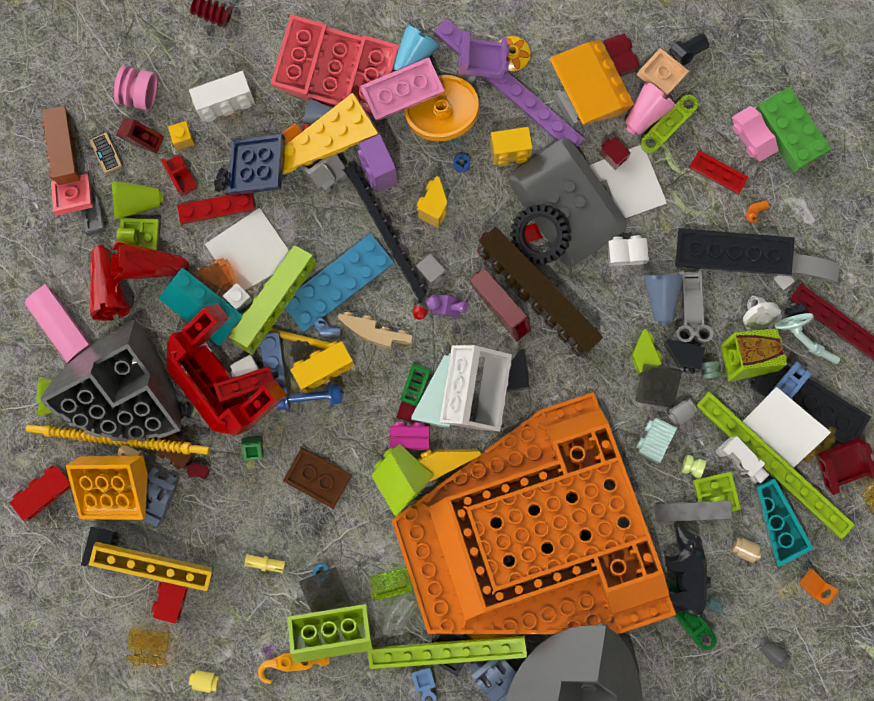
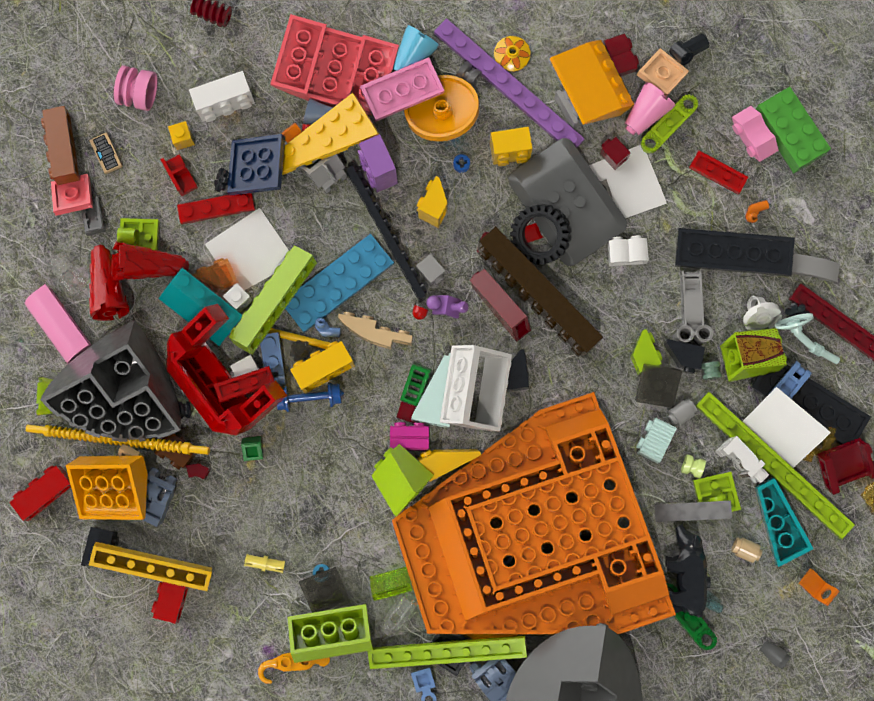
(134, 198): lime cone -> none
(139, 135): dark red slope -> none
(147, 641): clear yellow plate -> none
(204, 681): light yellow brick -> none
(317, 478): reddish brown tile -> none
(482, 57): medium lavender panel -> none
(663, 295): sand blue cone -> none
(784, 281): white sticker -> none

